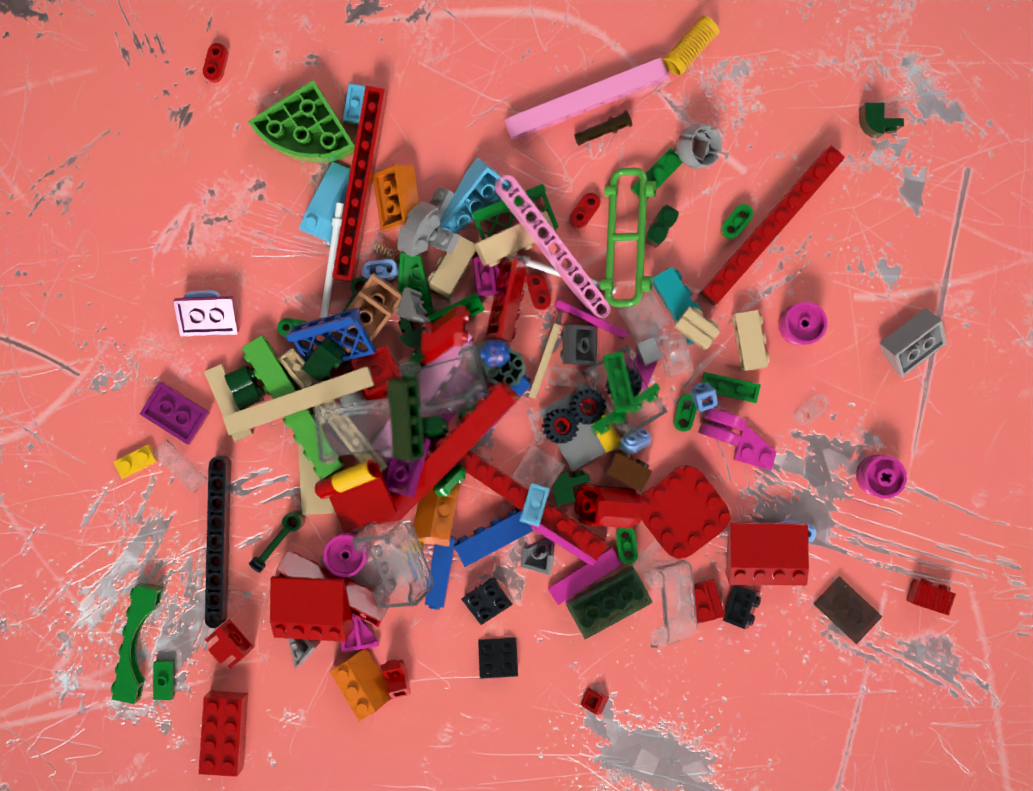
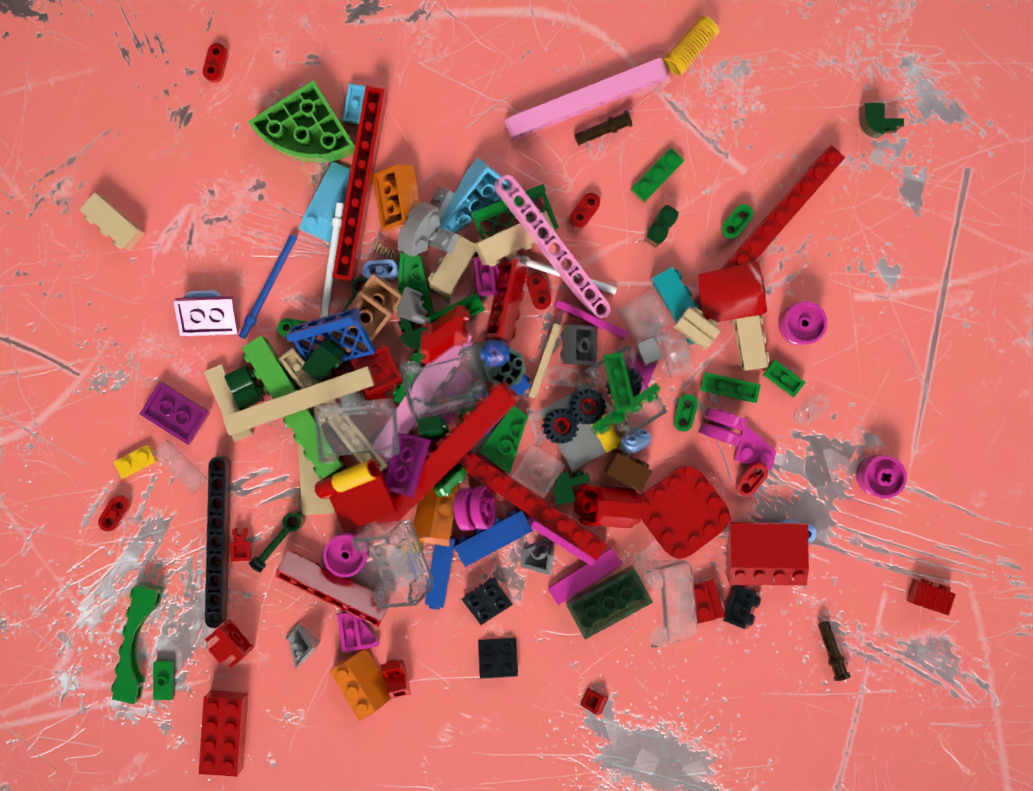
(111, 222): none -> tan brick
(114, 512): none -> red plate
(240, 549): none -> red plate
(250, 320): none -> blue bar
(310, 609): red slope -> none
(405, 418): dark green brick -> none
(474, 508): none -> dark pink wheel
(505, 439): none -> green wing
(534, 504): medium azure plate -> none
(628, 543): green plate -> none
(643, 283): bright green bar -> none
(703, 391): medium blue brick -> none
(706, 147): light grey piece -> none
(732, 292): none -> red piece
(753, 479): none -> red plate
(783, 378): none -> green plate
(835, 659): none -> dark brown pin
(847, 610): clear smoke tile -> none
(914, 342): light grey slope -> none

